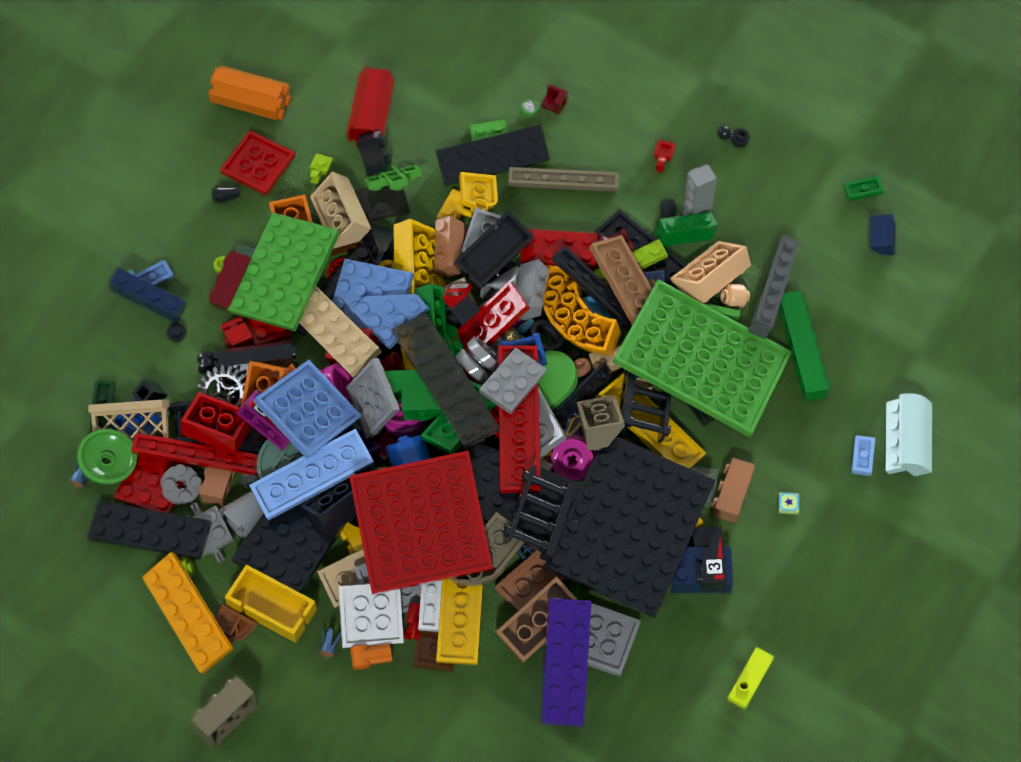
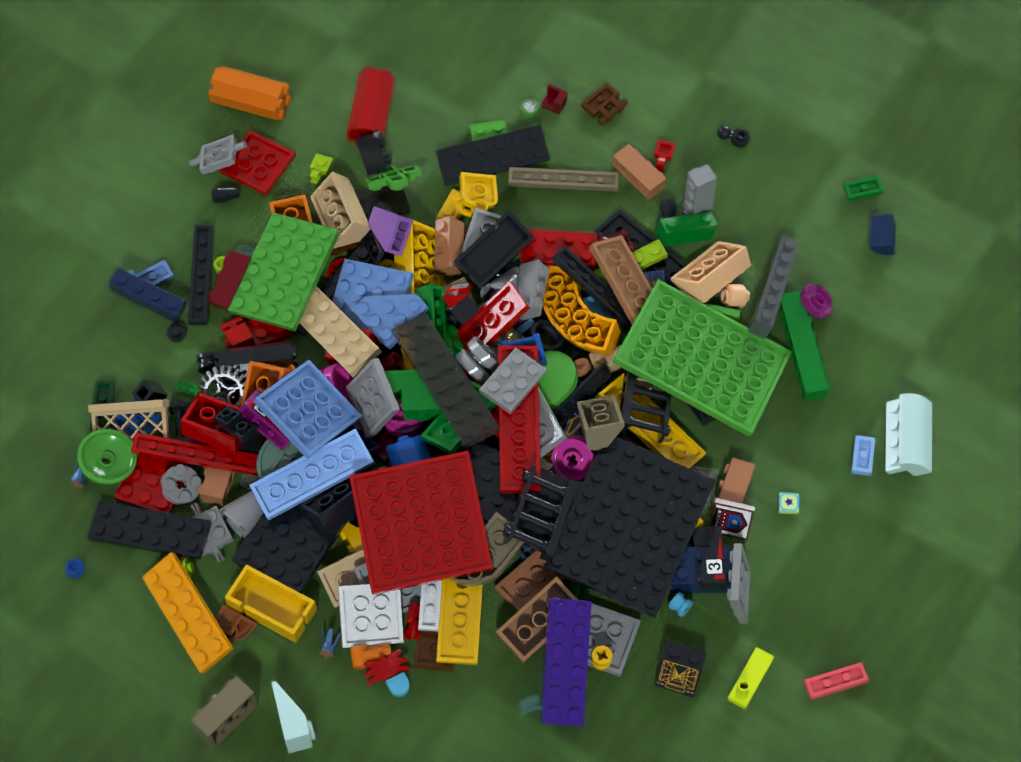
(74, 568): none -> blue plate
(187, 387): none -> green axle
(200, 275): none -> black plate
(218, 154): none -> light grey plate
(235, 425): none -> black slope
(295, 727): none -> light aqua slope
(385, 667): none -> red piece
(390, 229): none -> medium lavender slope
(398, 685): none -> medium azure tile
(529, 704): none -> clear light blue tile
(600, 100): none -> reddish brown plate
(600, 662): none -> yellow wheel
(639, 171): none -> nougat brick
(680, 604): none -> medium azure wheel
(680, 669): none -> black slope
(733, 518): none -> tile
(740, 583): none -> light grey plate
(816, 301): none -> magenta tile
(836, 681): none -> coral tile

